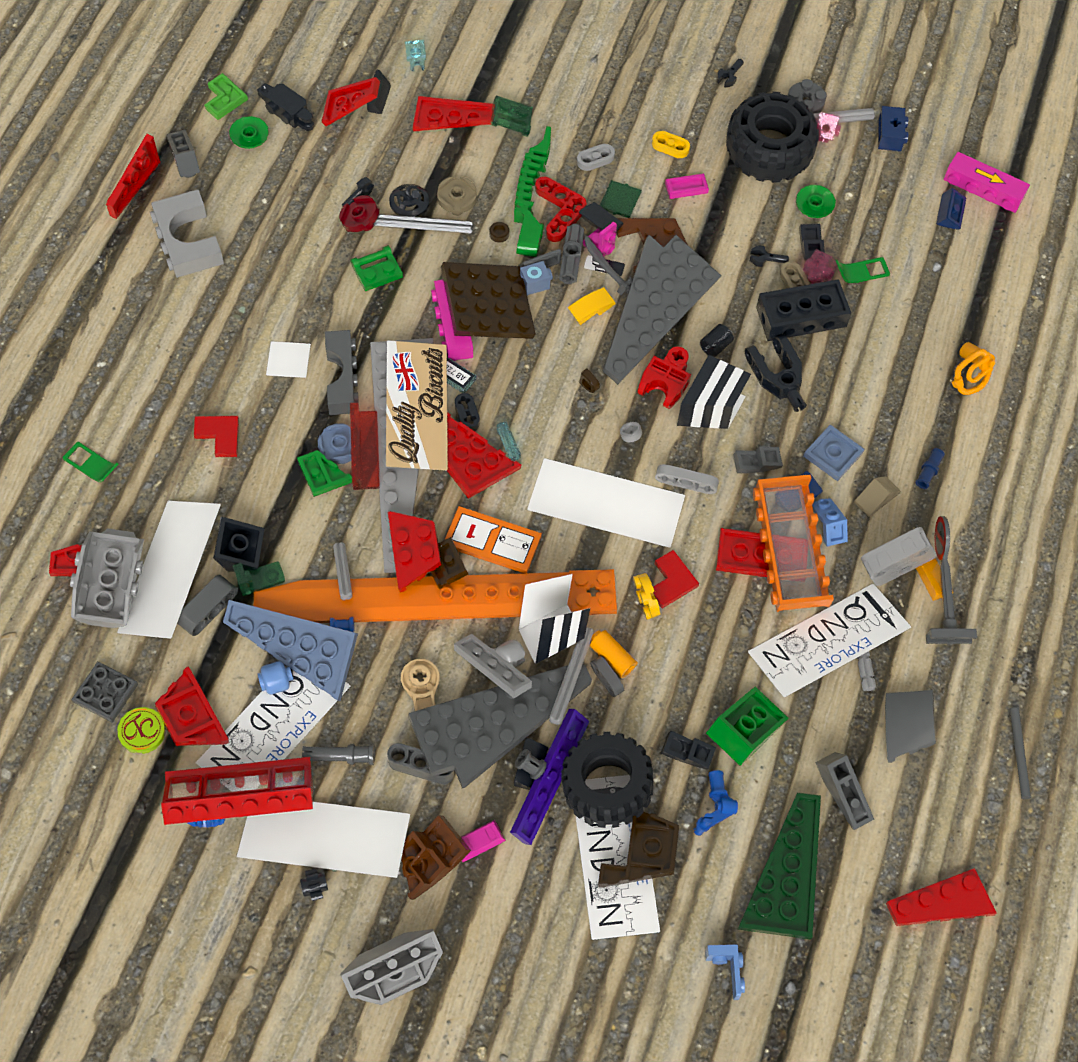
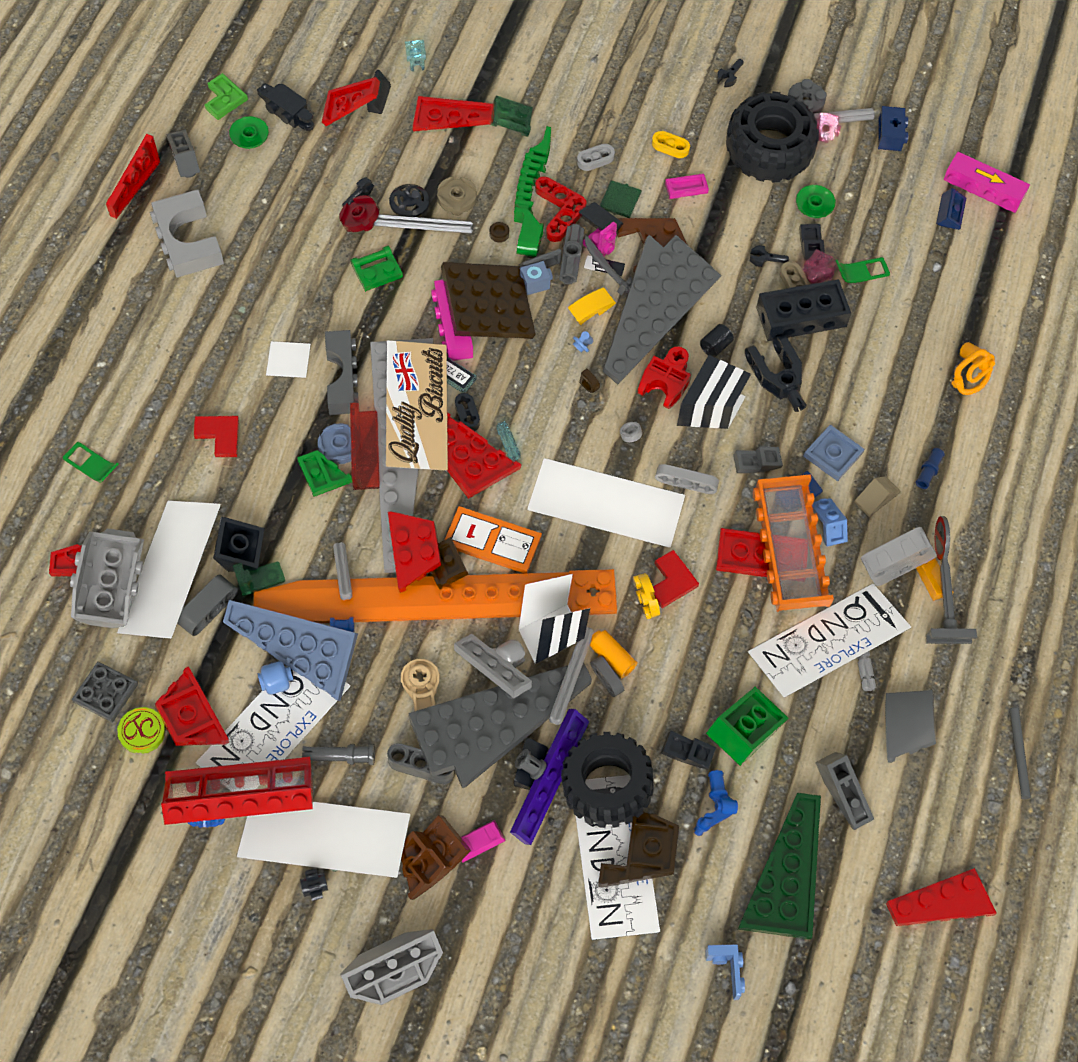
(582, 343): none -> medium blue plate

